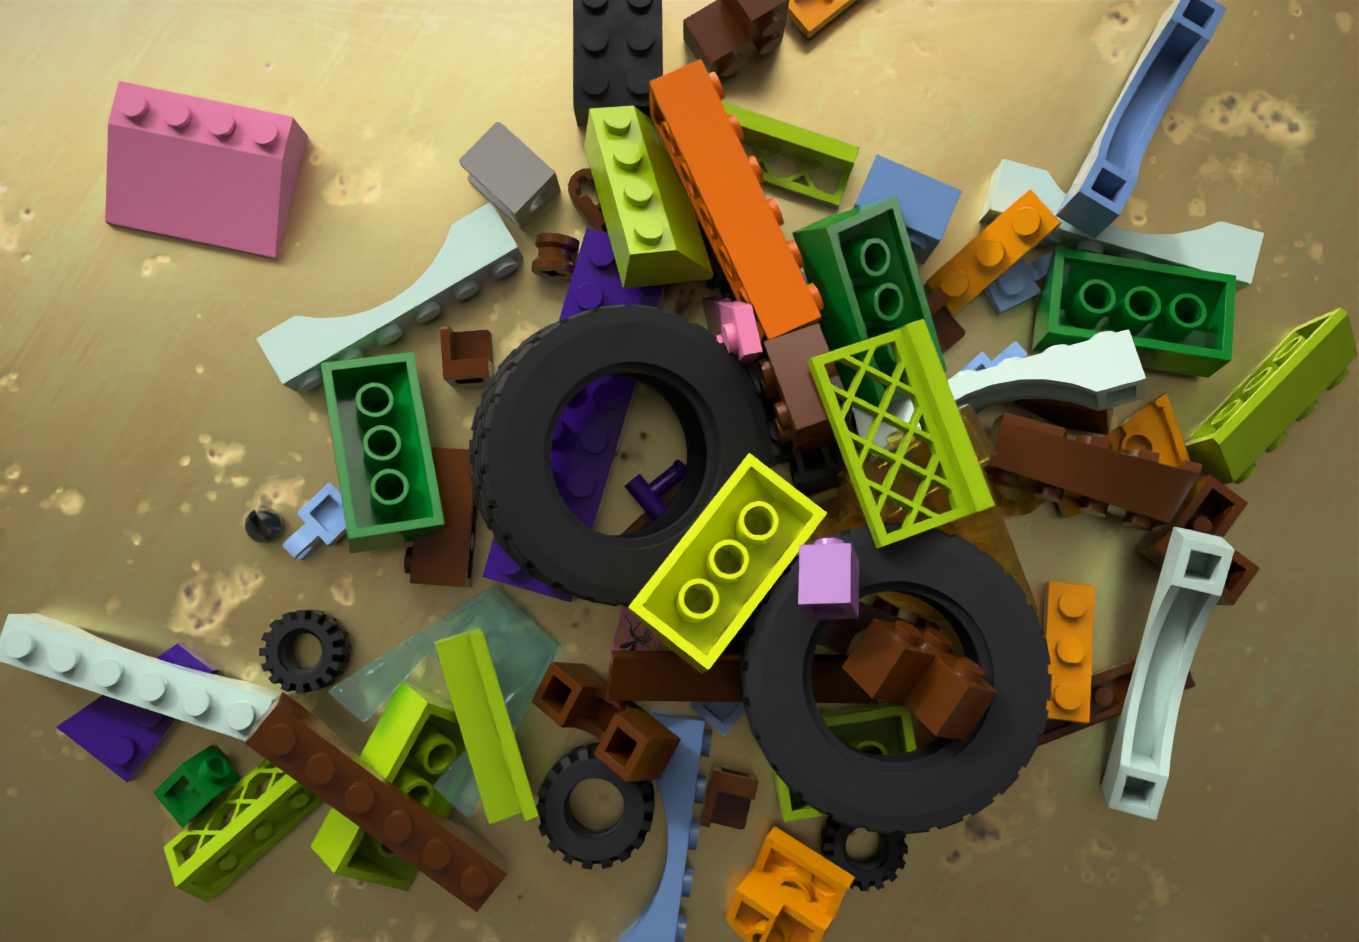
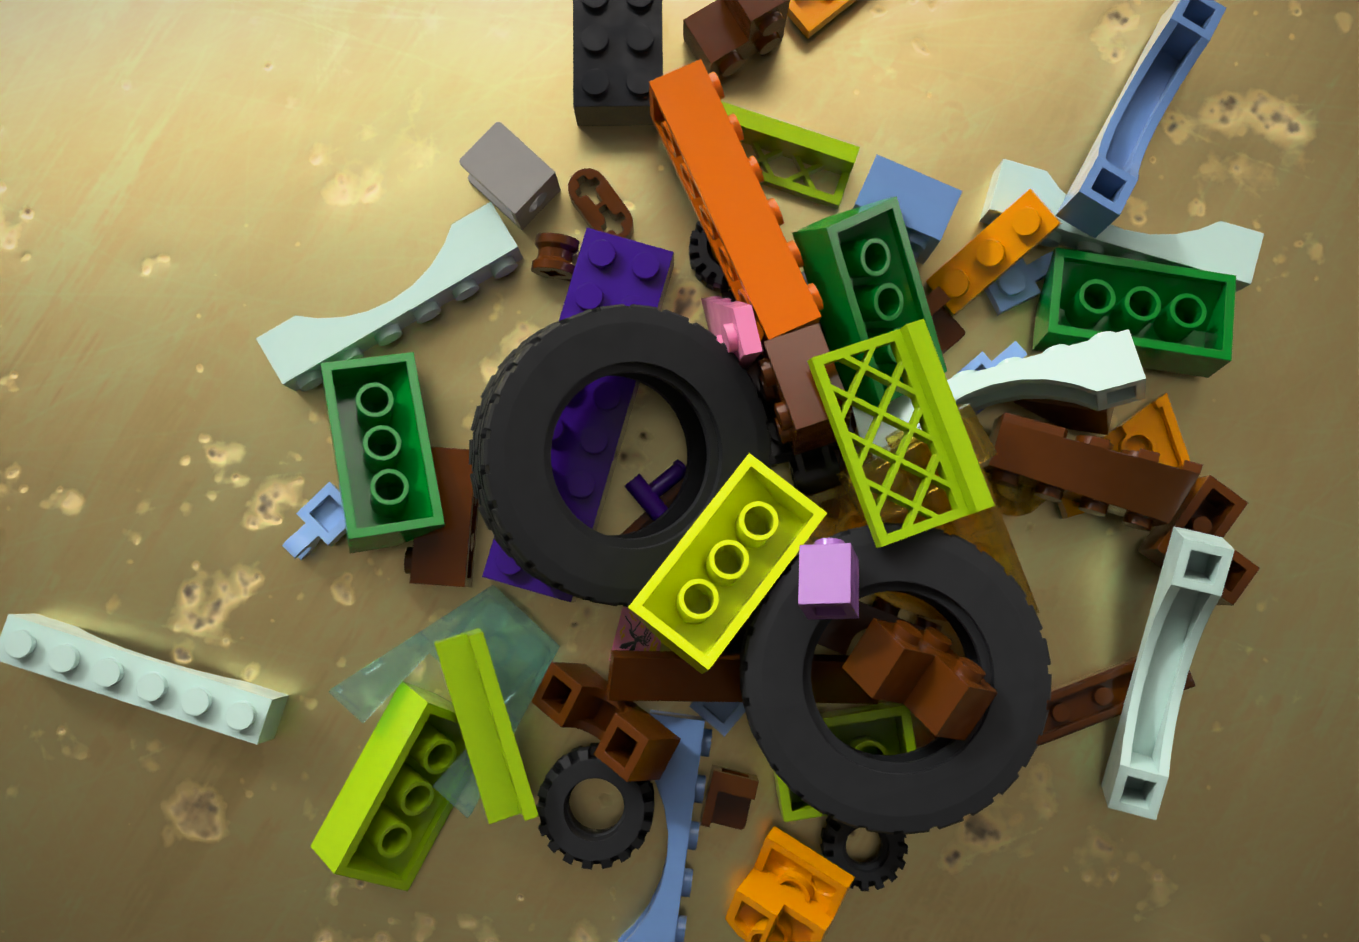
(126, 734): dark purple wing -> none
(196, 785): green bracket -> none
(201, 169): bright pink slope -> none
(249, 835): lime fence -> none
(271, 519): black hinge -> none
(278, 651): black tyre -> none
(333, 772): reddish brown arch -> none
(466, 356): reddish brown panel -> none
(643, 201): lime slope -> none
(1069, 639): light orange plate -> none
(1273, 398): lime slope -> none

